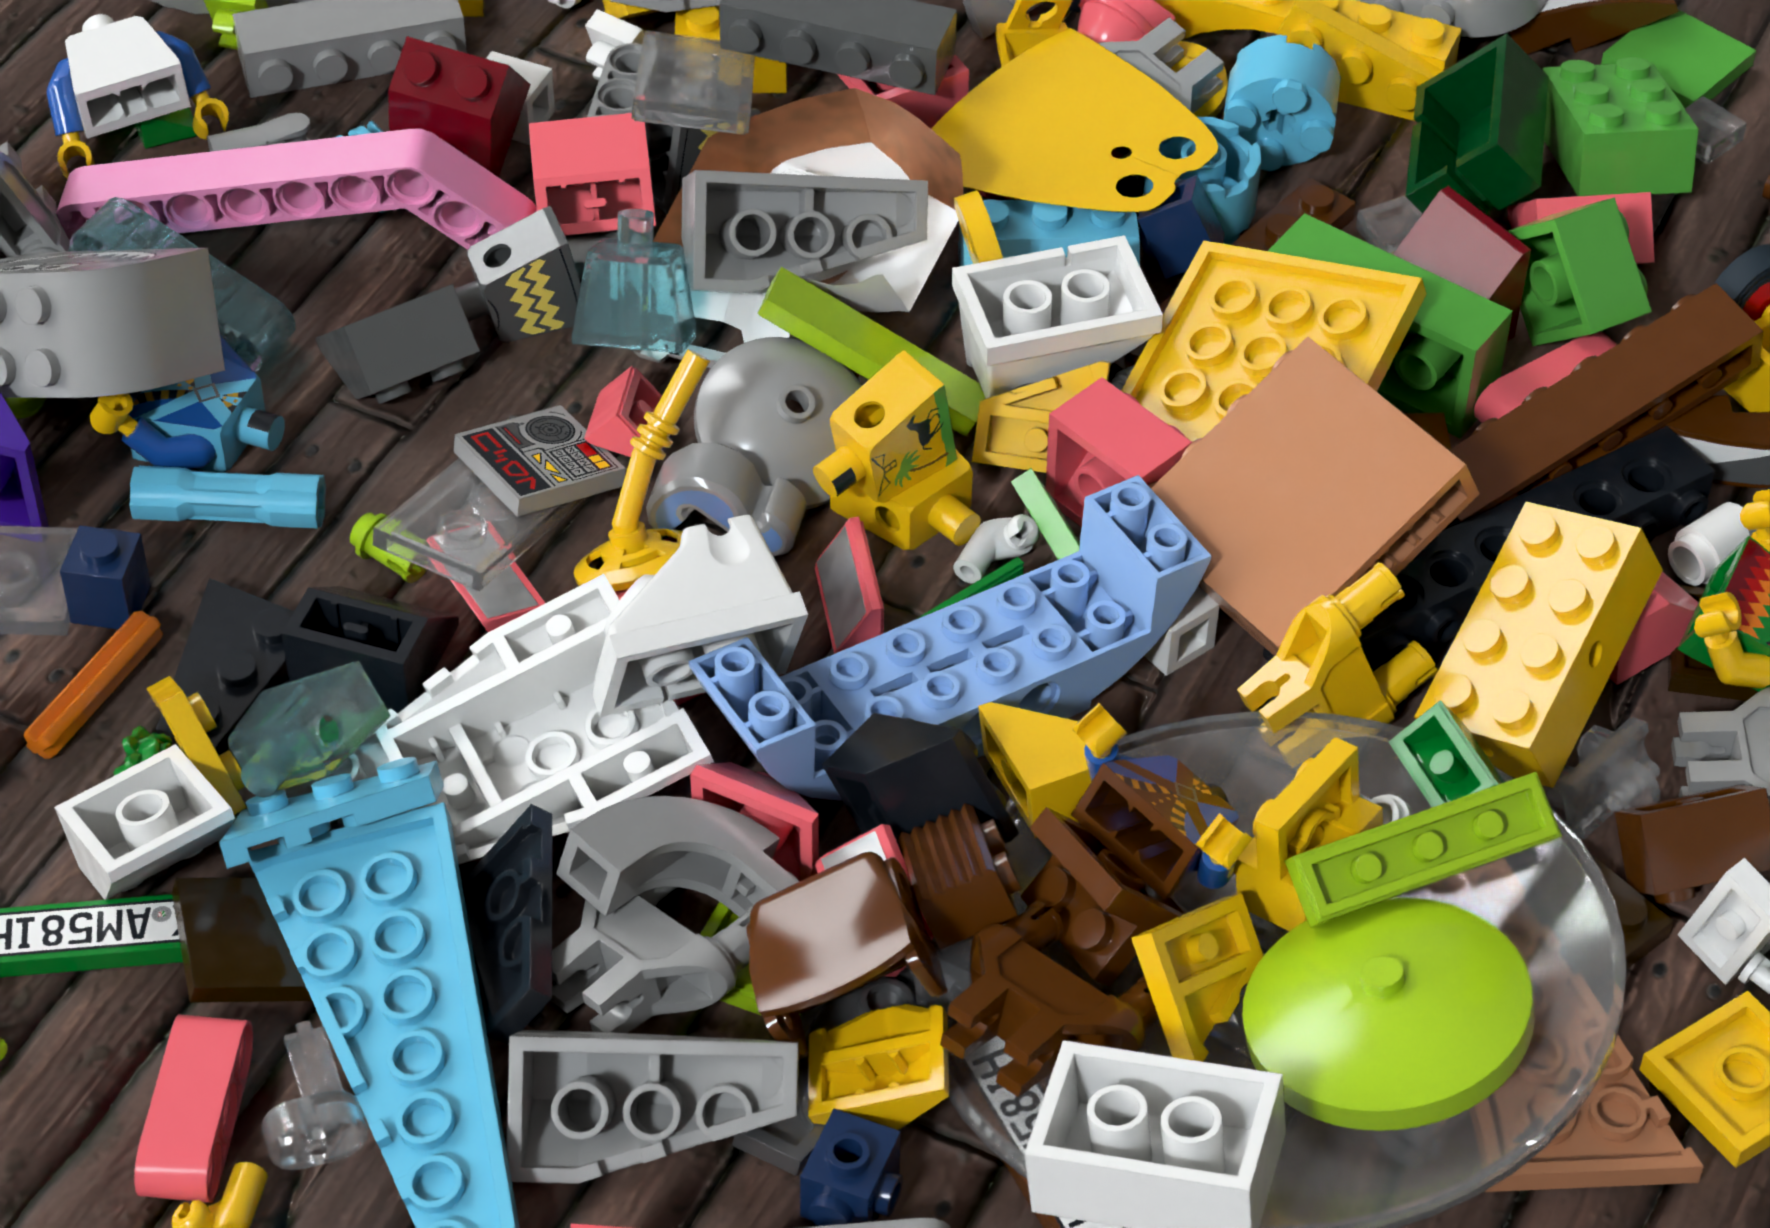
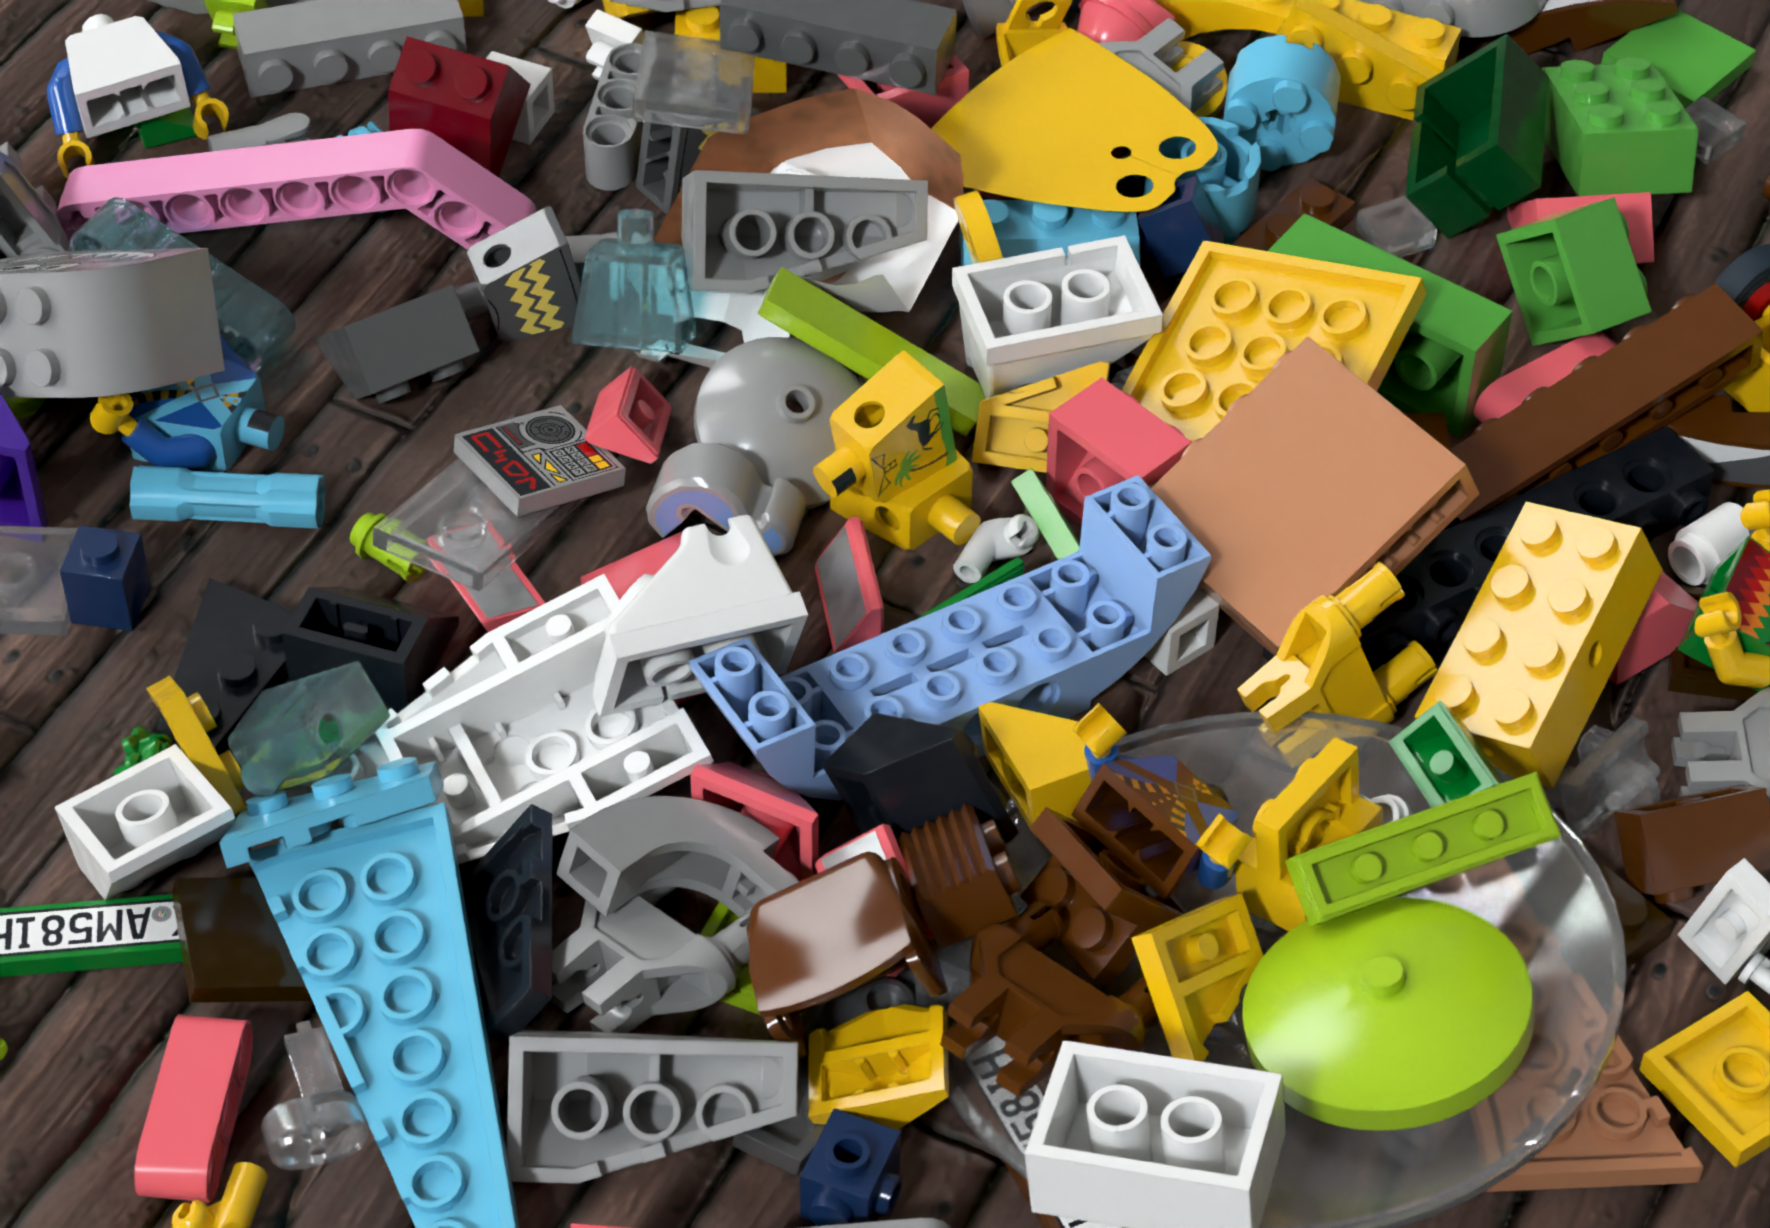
(93, 685): orange axle -> none
(591, 170): coral slope -> none
(631, 546): yellow dish -> none
(1469, 250): slope -> none

